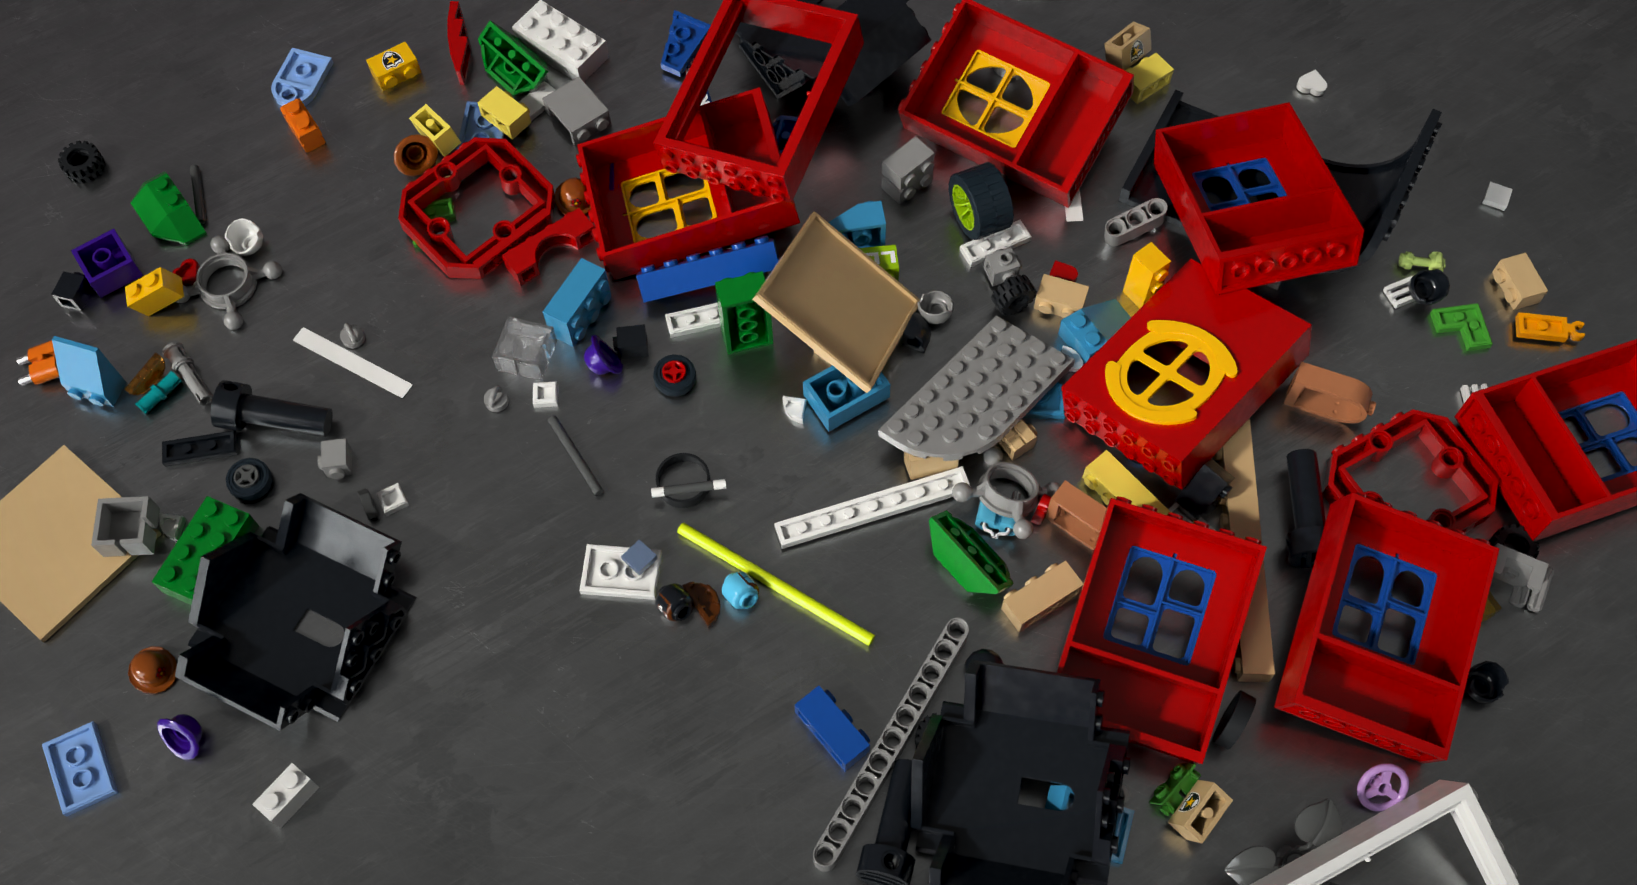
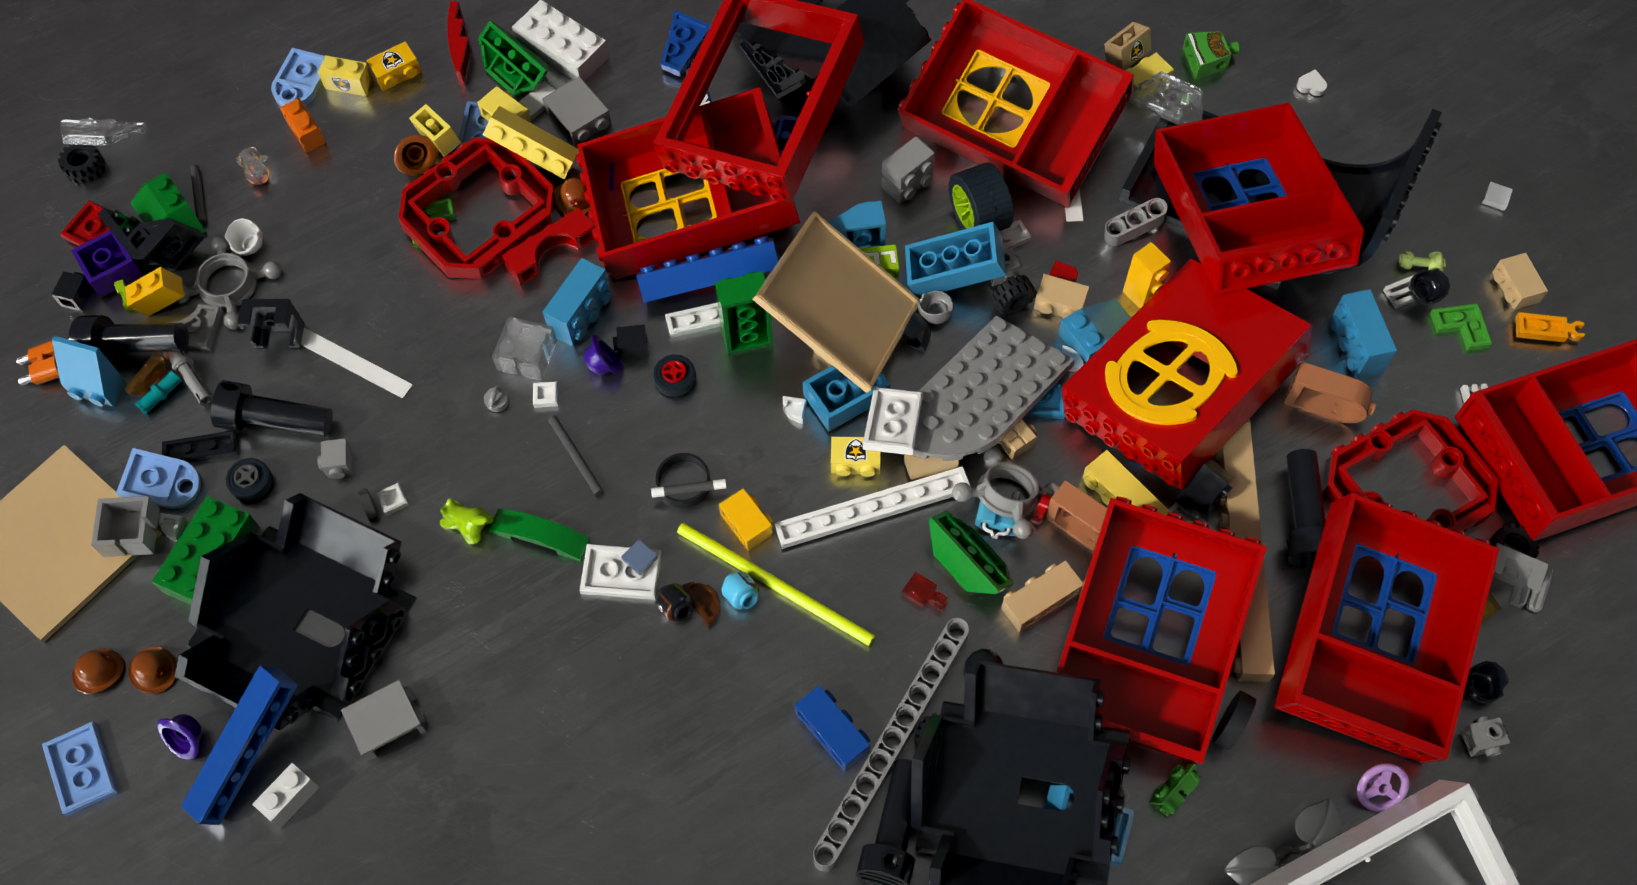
(85, 225): none -> red plate
(97, 132): none -> clear wing
(97, 670): none -> dark orange hat
(120, 288): none -> lime tile
(128, 338): none -> black piece
(156, 242): none -> black bracket
(159, 479): none -> light blue tile
(188, 271): red tile -> none
(202, 326): none -> light grey tile
(239, 745): none -> blue brick
(253, 165): none -> clear animal
(271, 316): none -> black panel
(345, 75): none -> light yellow brick
(352, 336): light grey tile -> none
(383, 718): none -> light grey panel
(465, 519): none -> lime animal
(531, 142): none -> light yellow brick
(540, 532): none -> green slope
(746, 519): none -> yellow brick
(850, 458): none -> light yellow brick
(893, 421): none -> white tile
(922, 590): none -> clear red plate
(955, 259): none -> dark azure brick
(1169, 99): none -> clear wing
(1200, 811): tan brick -> none
(1208, 52): none -> bright green torso
(1363, 334): none -> dark azure brick
(1486, 737): none -> light grey brick

